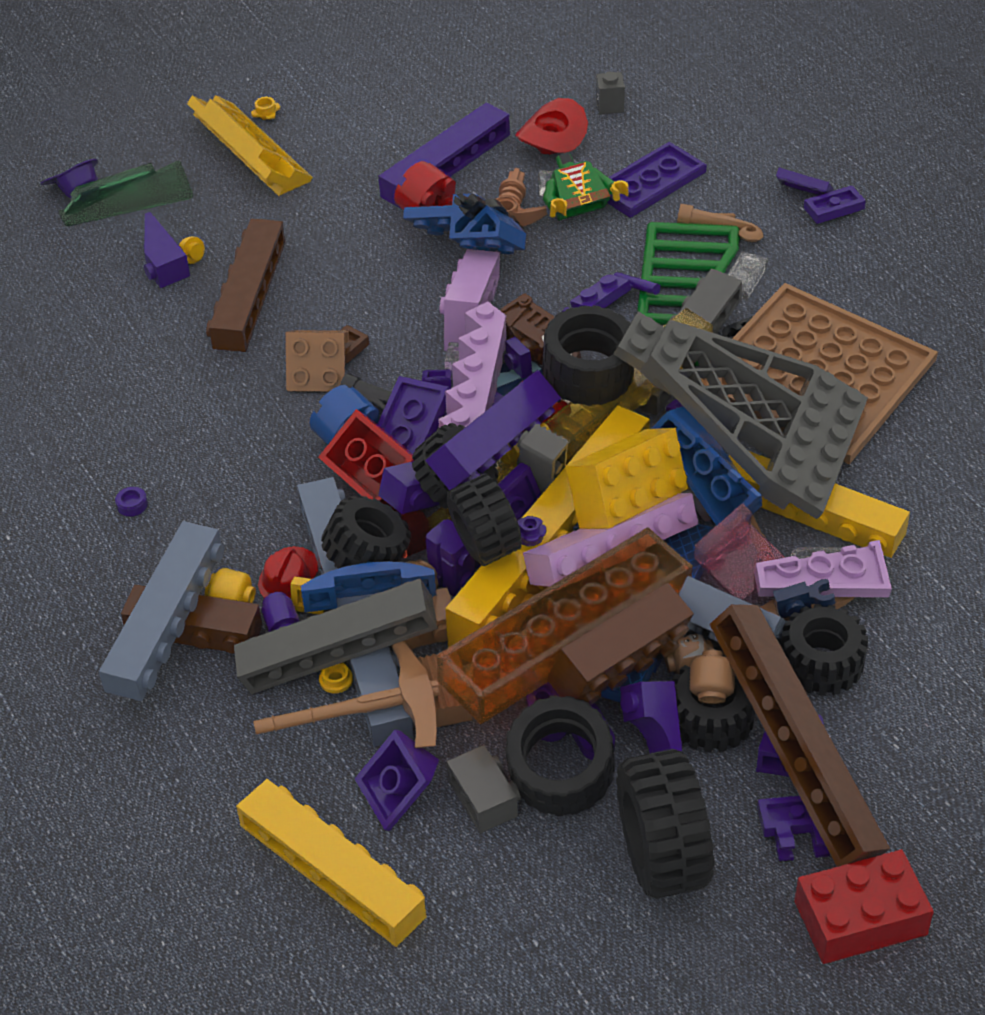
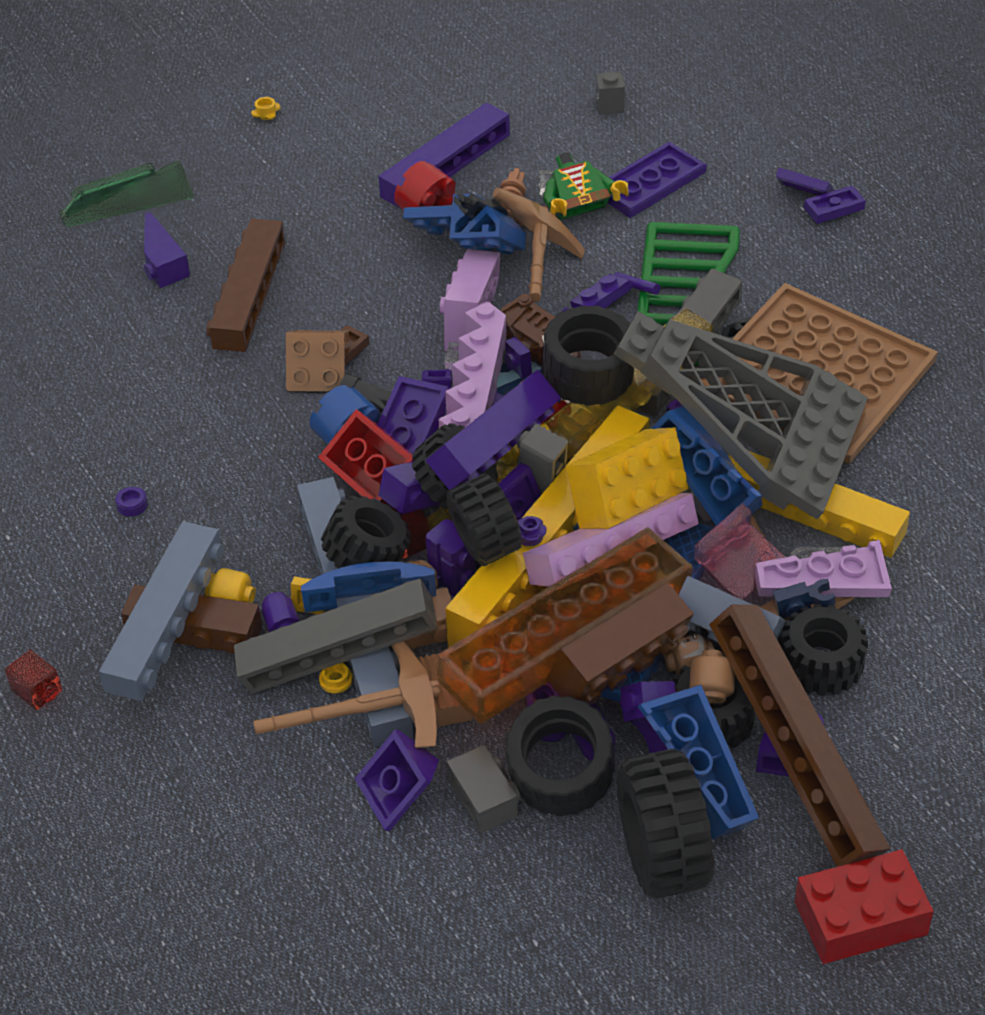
(33, 679): none -> clear red brick
(75, 176): dark purple piece -> none
(193, 248): yellow plate -> none
(250, 144): yellow slope -> none
(282, 568): red piece -> none
(332, 861): yellow brick -> none
(544, 227): none -> medium nougat piece
(555, 127): red hat -> none
(689, 725): none -> blue wedge
(748, 231): medium nougat plant -> none
(748, 269): clear plate -> none
(786, 817): dark purple plate -> none

